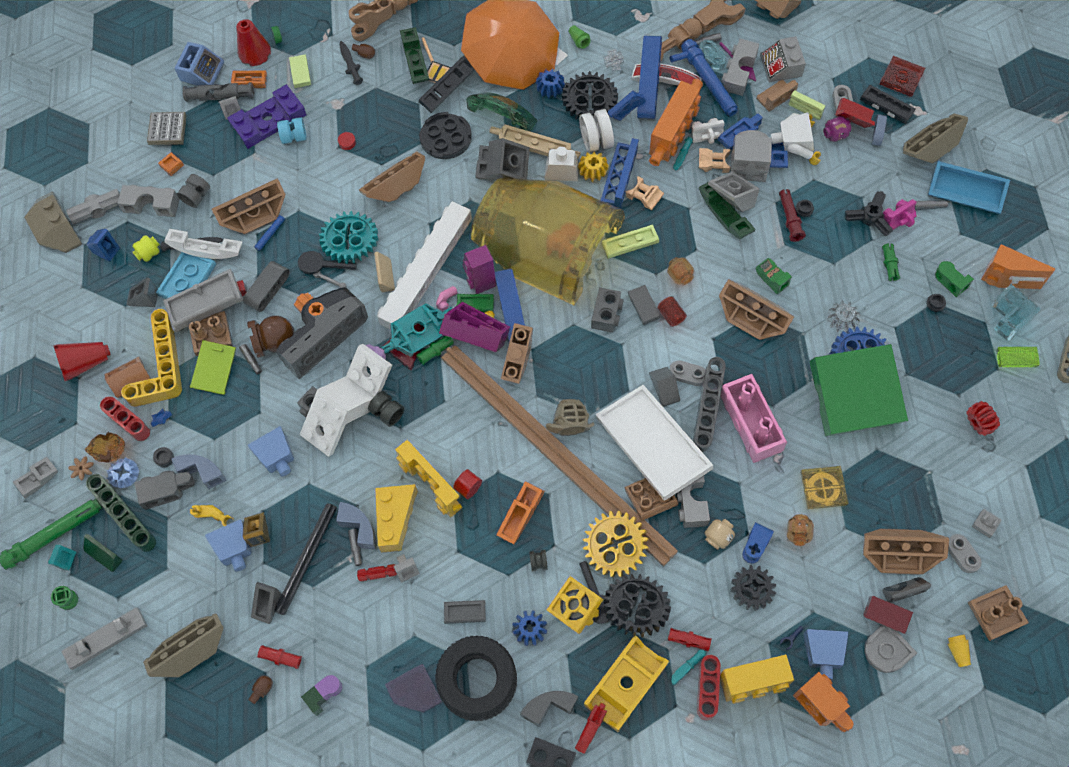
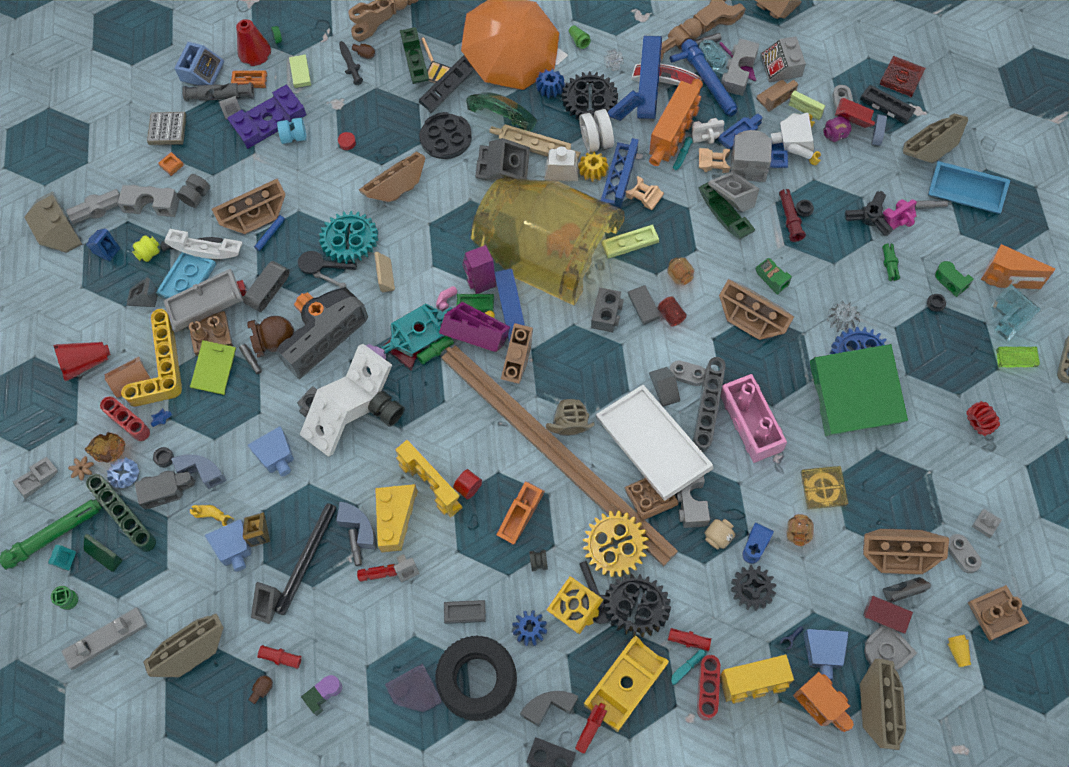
(426, 264): white brick -> none
(883, 705): none -> dark tan wedge

